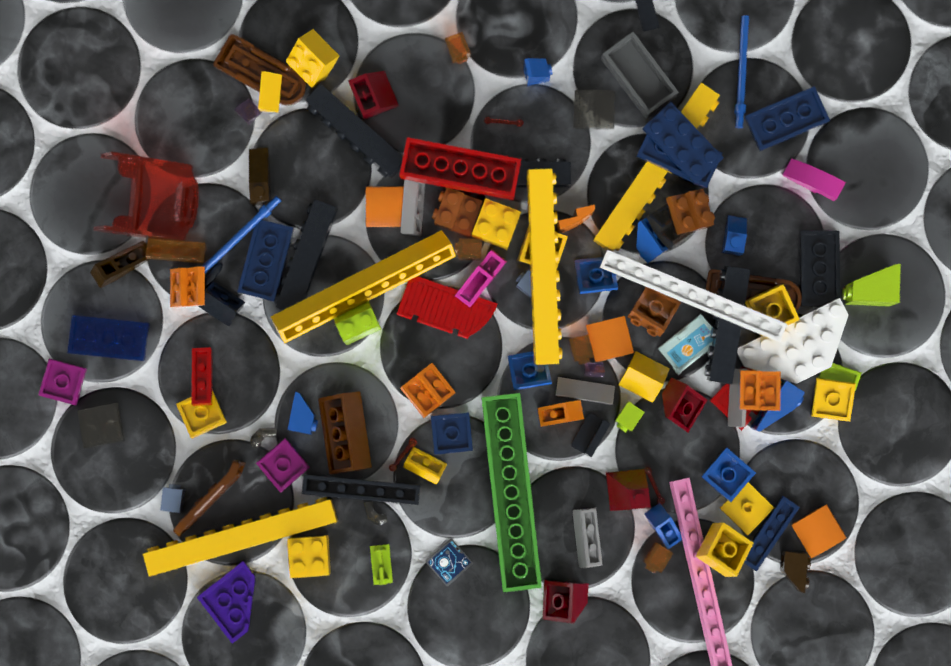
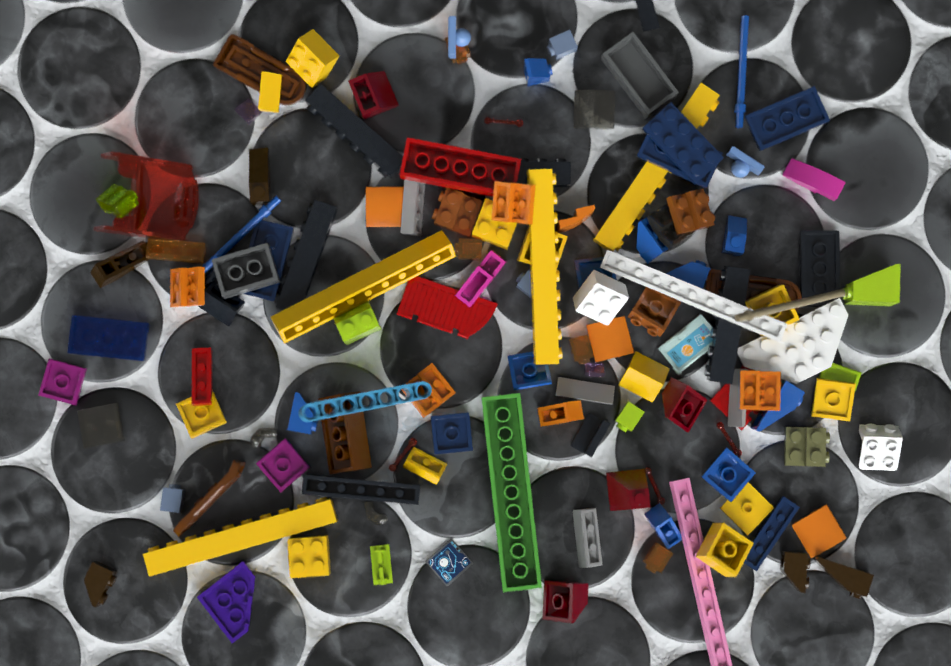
(97, 582): none -> dark brown slope
(117, 200): none -> clear neon green brick
(246, 270): none -> dark grey brick
(374, 401): none -> dark azure beam
(459, 37): none -> medium blue tile
(513, 202): none -> orange slope
(562, 45): none -> sand blue brick
(600, 297): none -> white brick
(692, 273): none -> blue slope
(737, 452): none -> clear red hinge
(743, 163): none -> medium blue tile
(748, 315): none -> dark tan bar
(806, 446): none -> olive plate
(850, 579): none -> dark brown slope
(880, 447): none -> white bracket

